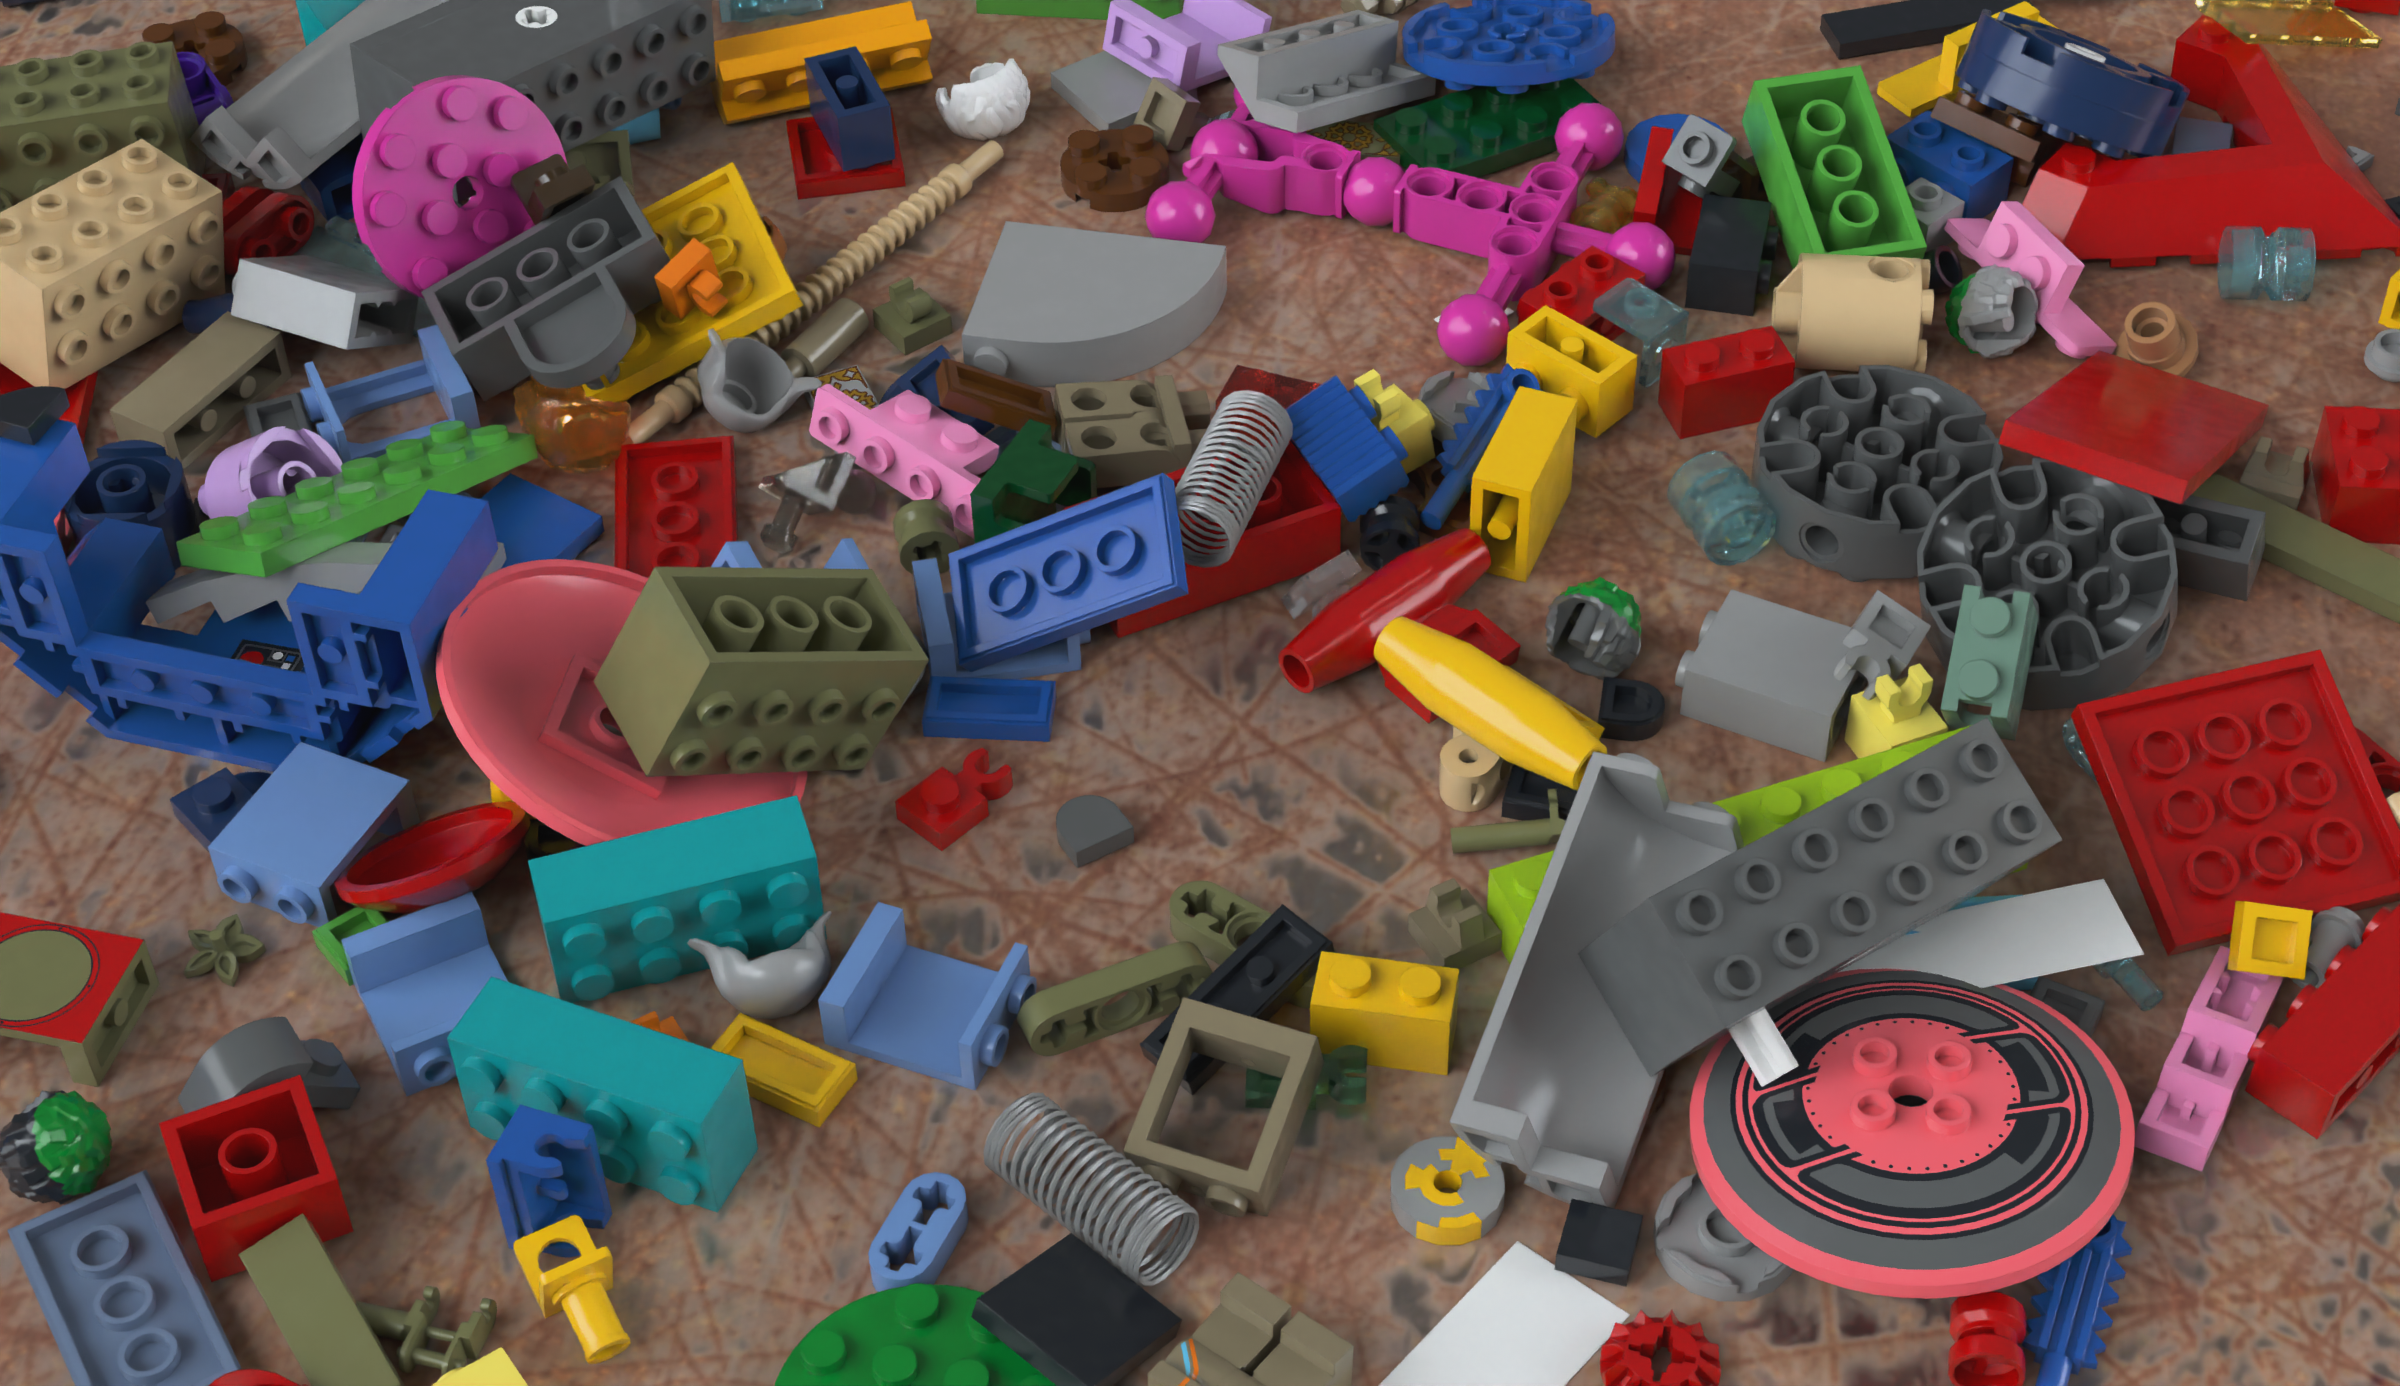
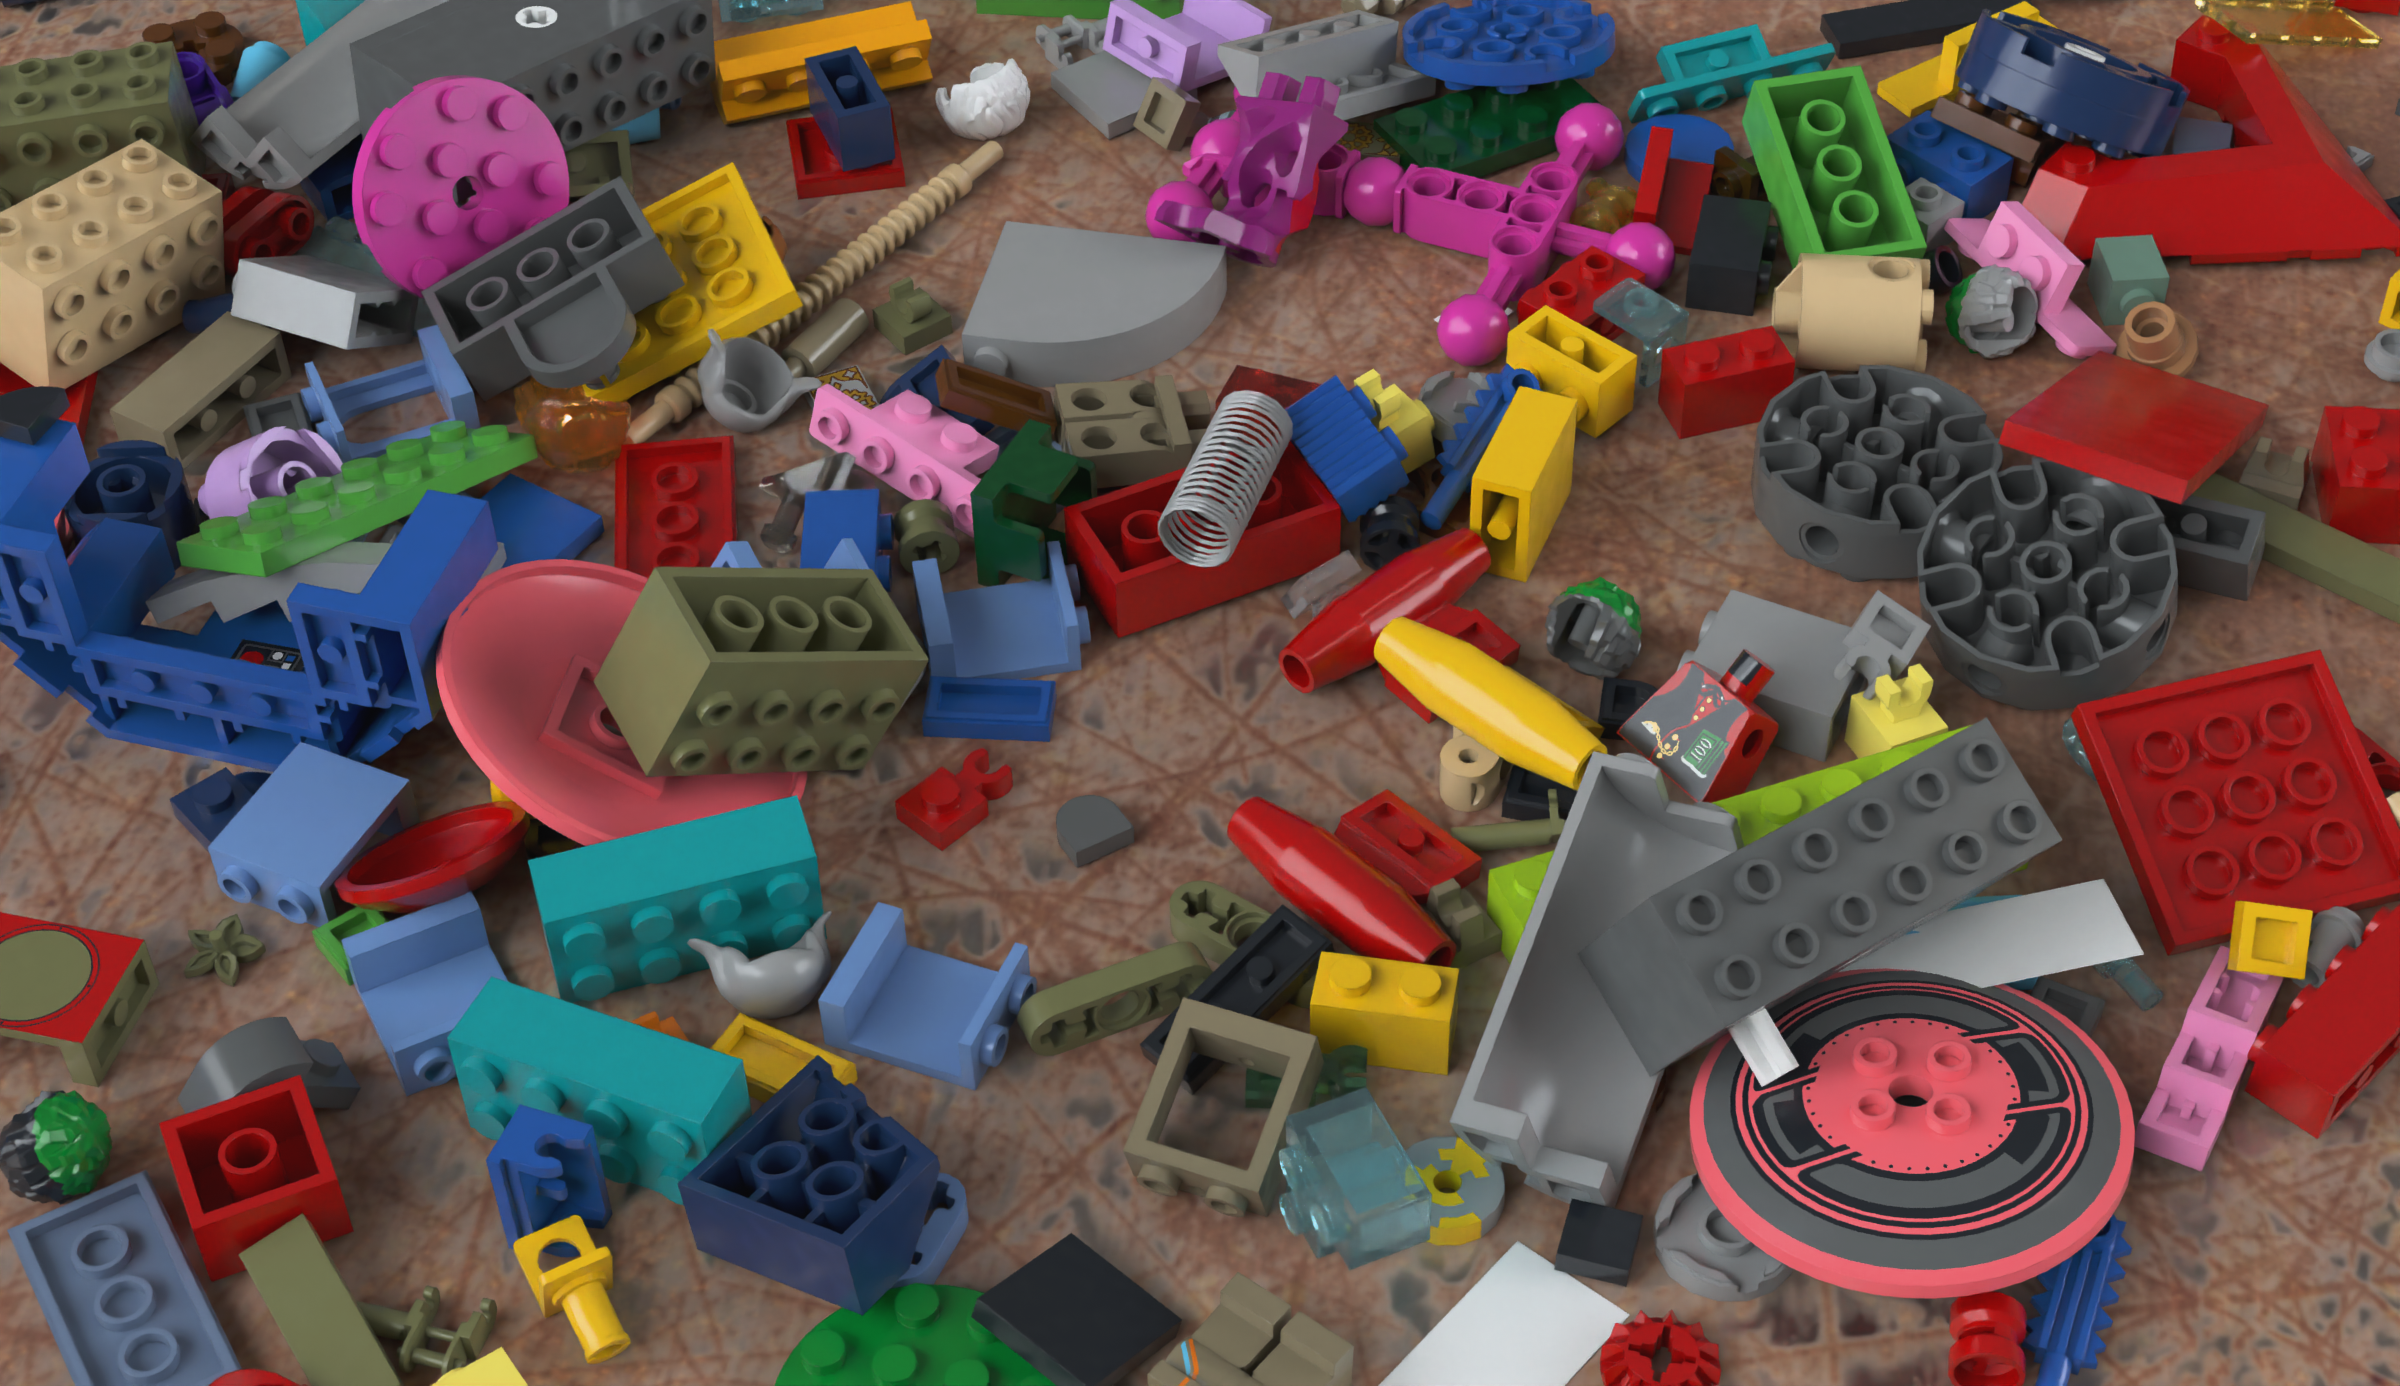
(255, 65): none -> medium azure cone
(551, 187): dark brown bracket -> none
(691, 281): orange tile -> none
(815, 1192): none -> dark blue wedge
(847, 514): none -> blue brick
(1067, 573): blue tile -> none
(1084, 34): none -> light grey piece
(1093, 155): reddish brown plate -> none
(1141, 1230): light grey piece -> none
(1276, 148): none -> magenta hips
(1351, 1182): none -> clear light blue brick
(1364, 877): none -> red plate
(1700, 155): bracket -> none
(1706, 728): none -> torso
(1718, 69): none -> teal bracket
(1721, 508): clear light blue wheel -> none
(1990, 660): sand green brick -> none
(2126, 274): none -> sand green brick
(2272, 263): clear light blue wheel -> none

